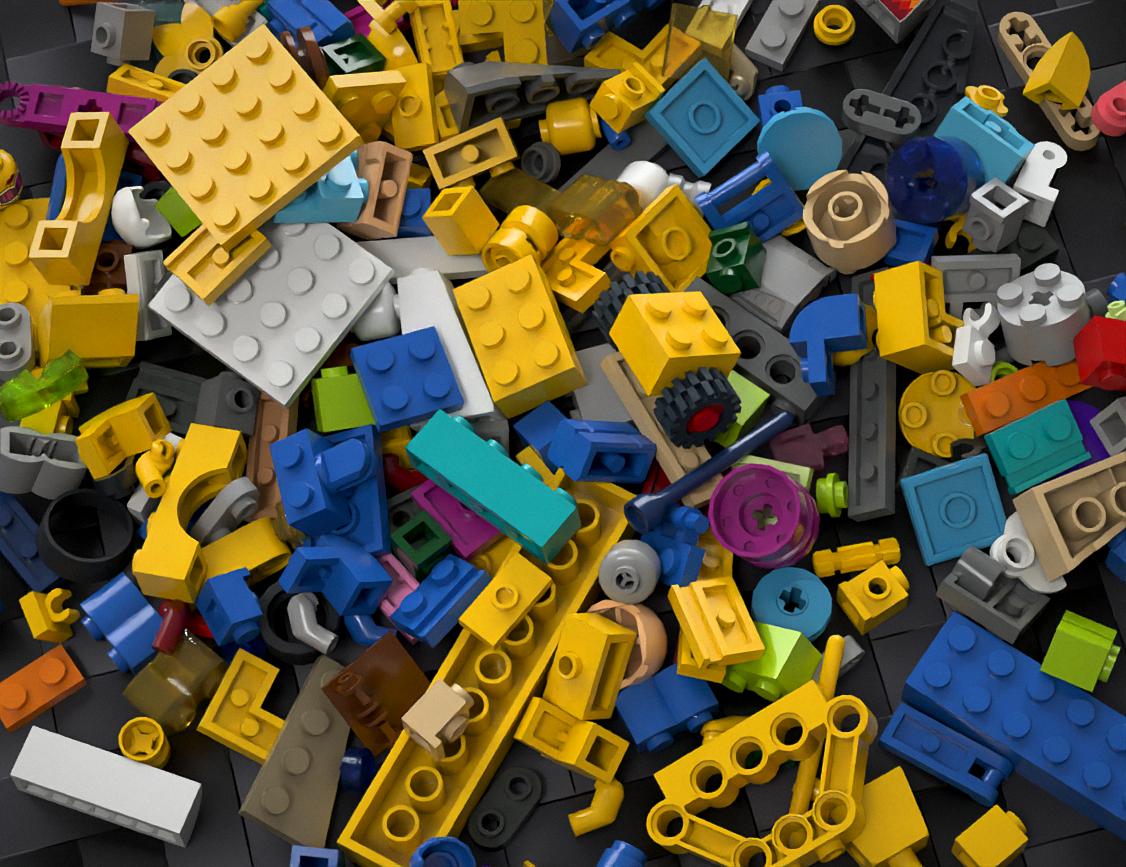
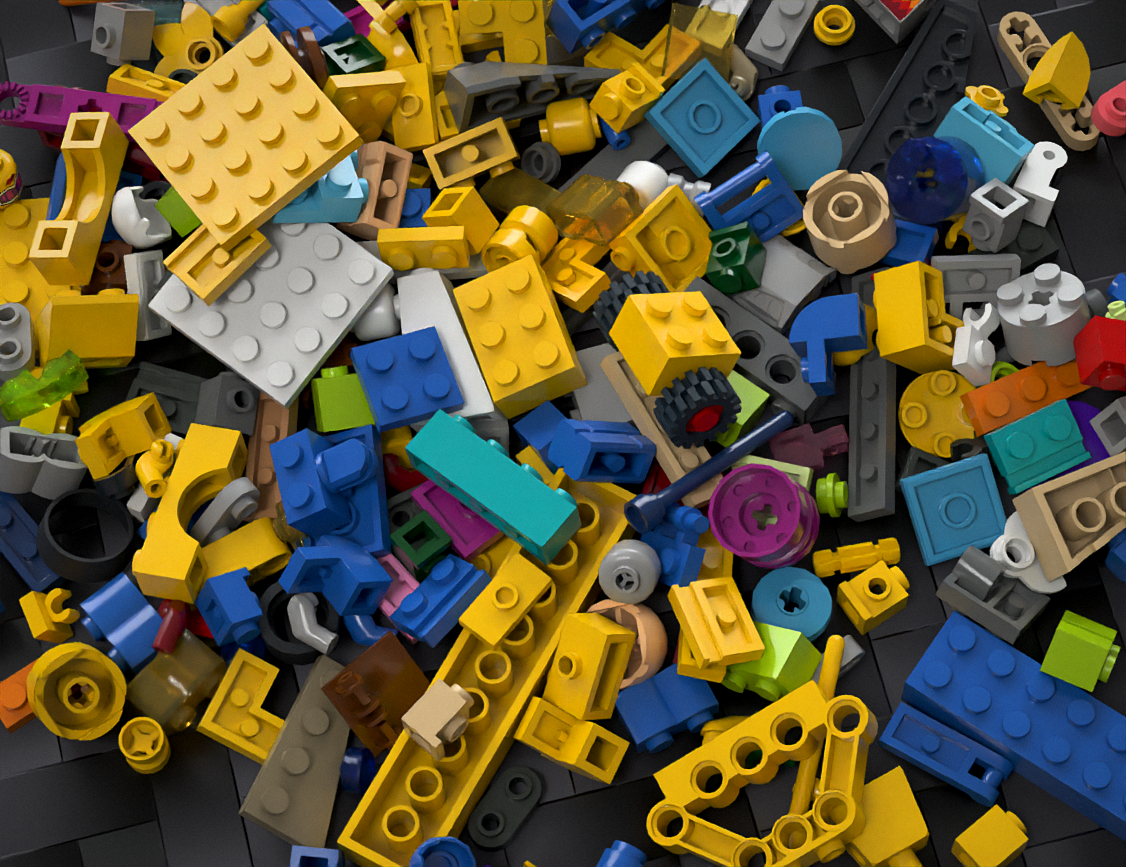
(101, 689): none -> yellow brick
(108, 786): white brick -> none
(424, 247): none -> yellow plate
(603, 808): yellow arm -> none
(881, 116): dark grey beam -> none

